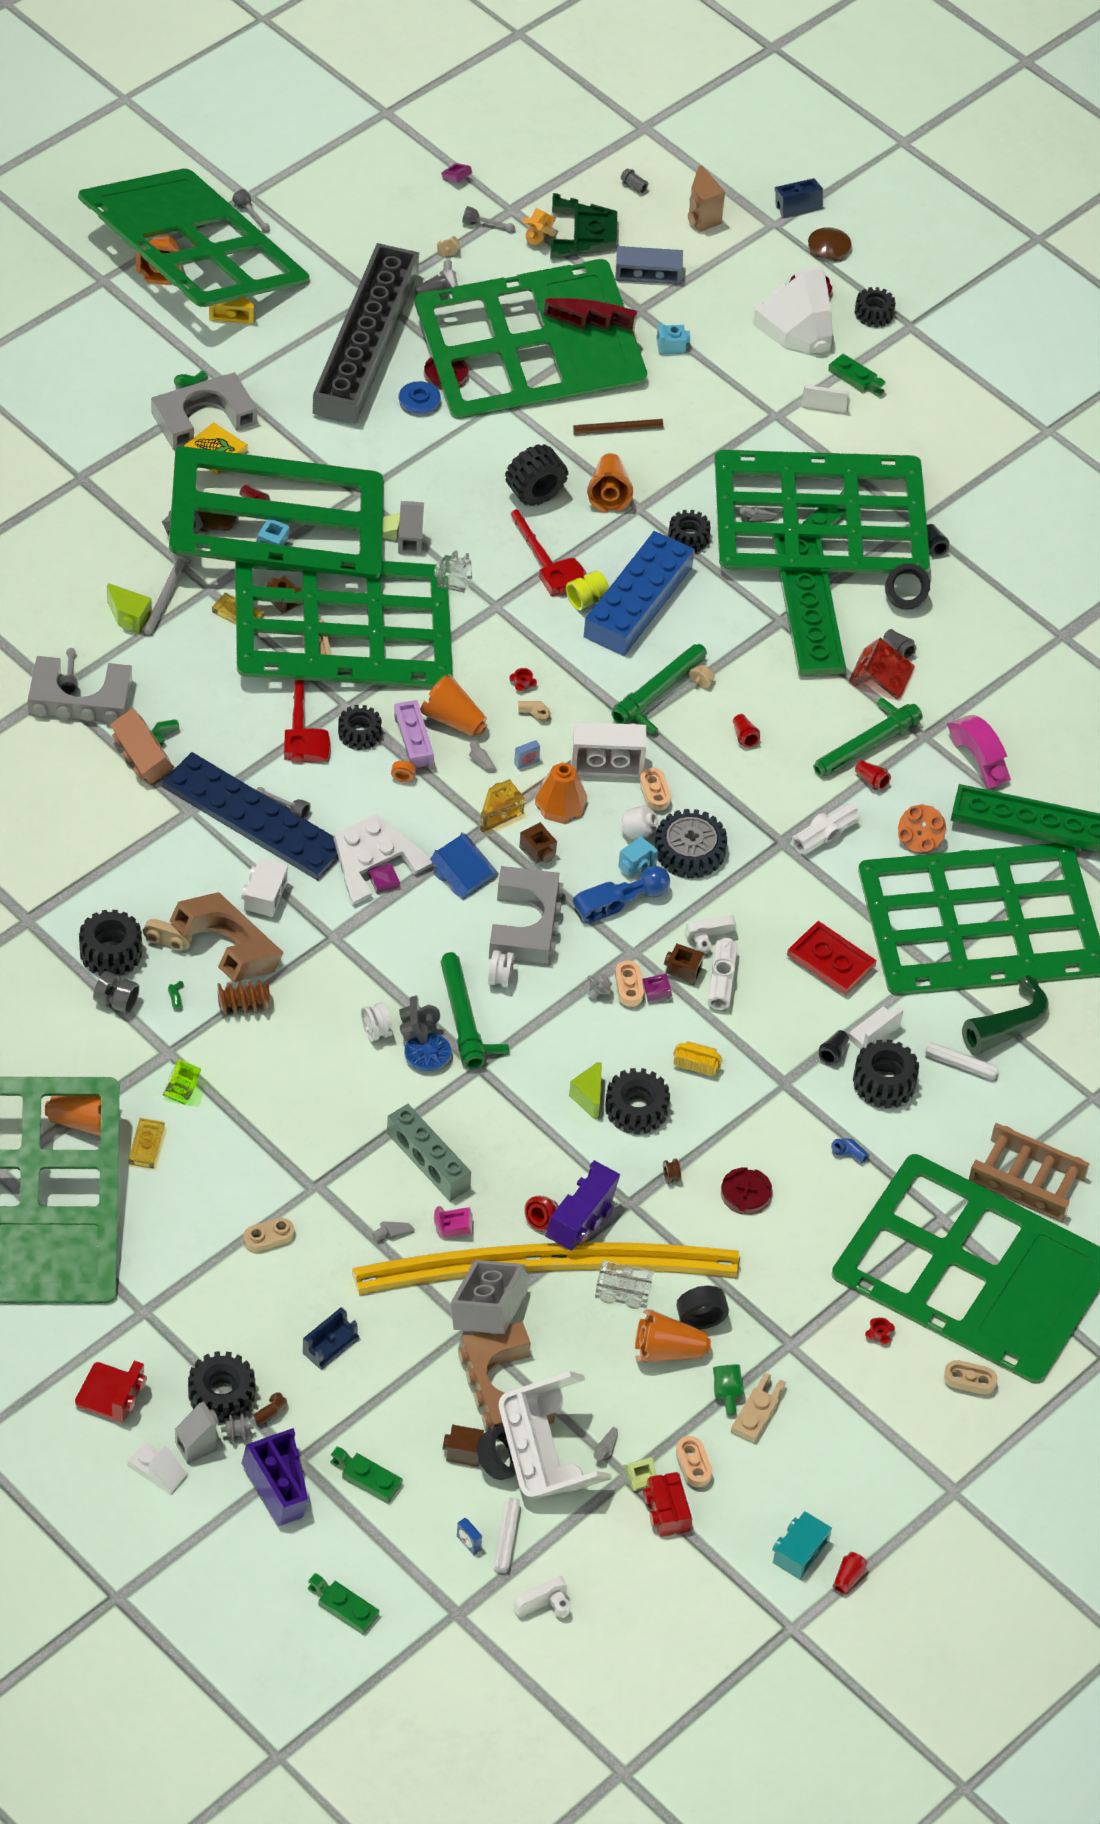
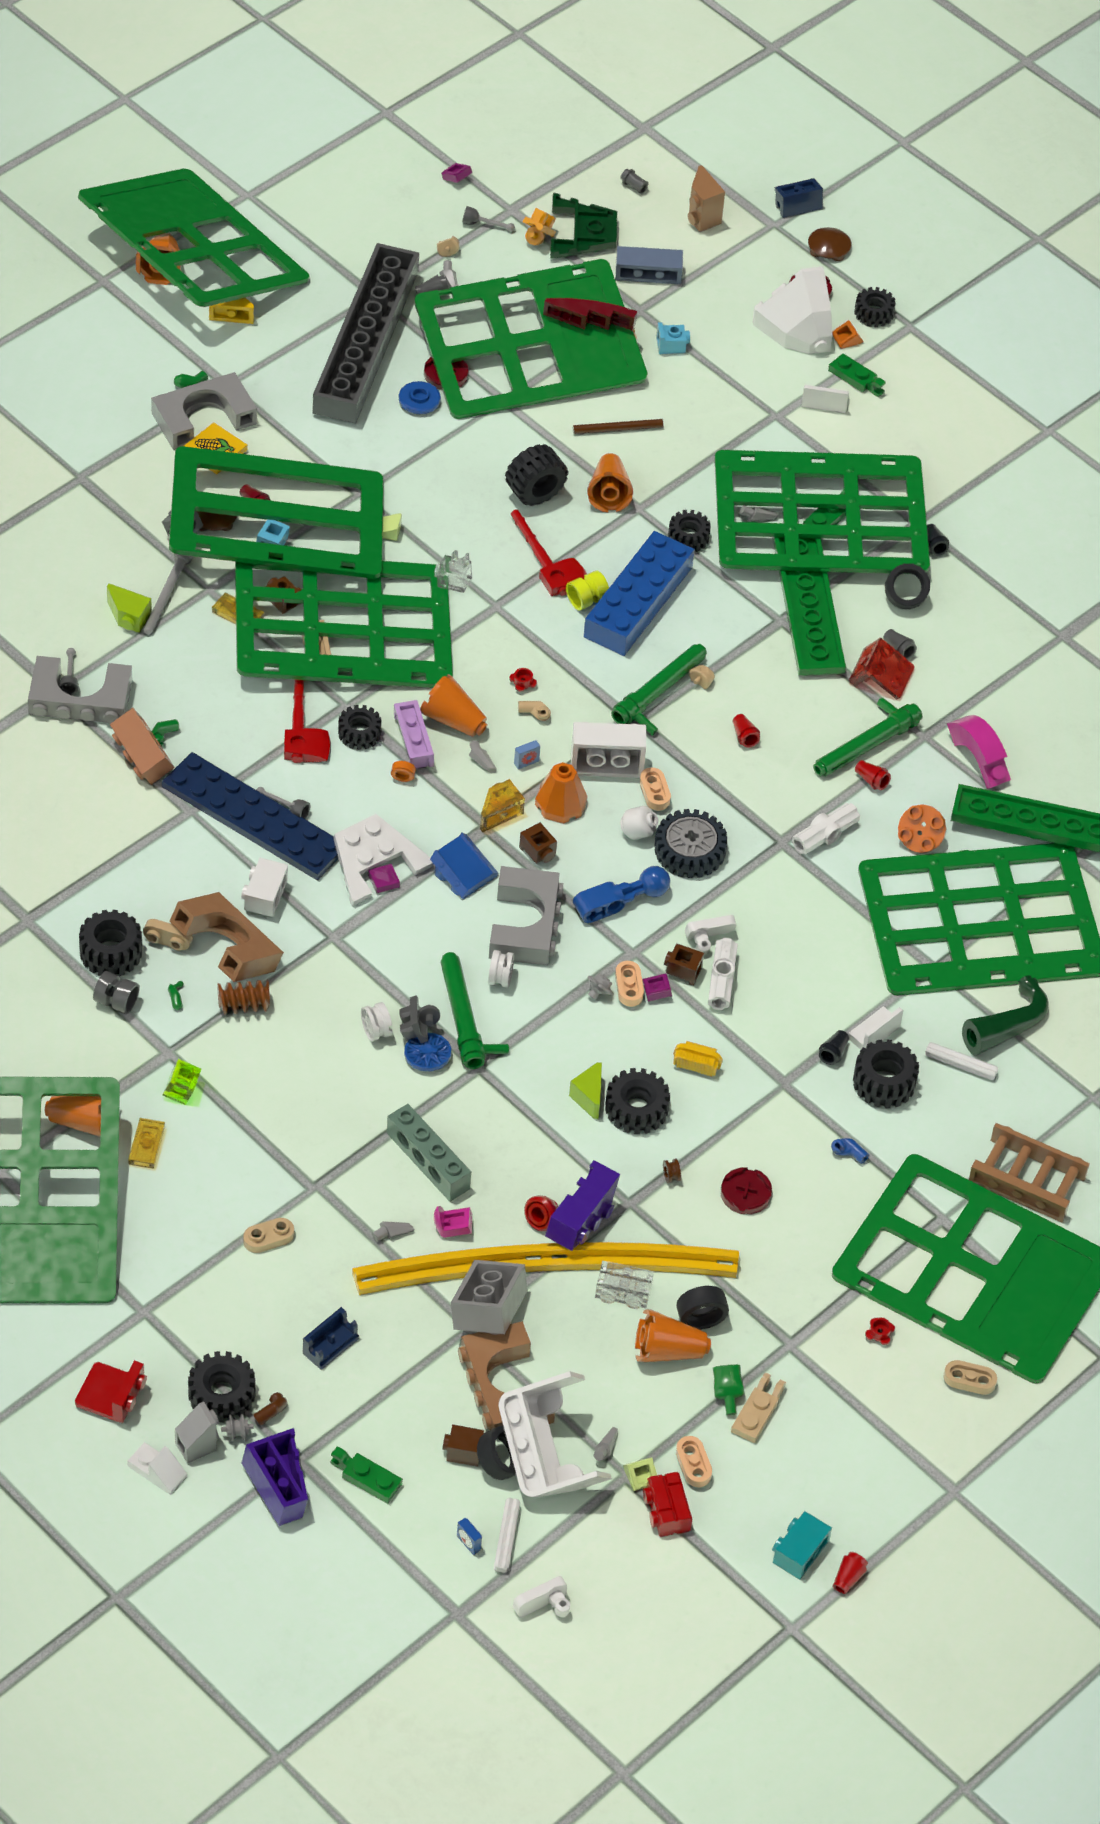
(243, 200): hinge -> none
(343, 1604): green plate -> none
(410, 527): light grey slope -> none
(637, 857): medium azure brick -> none
(831, 957): red plate -> none
(847, 335): none -> orange slope

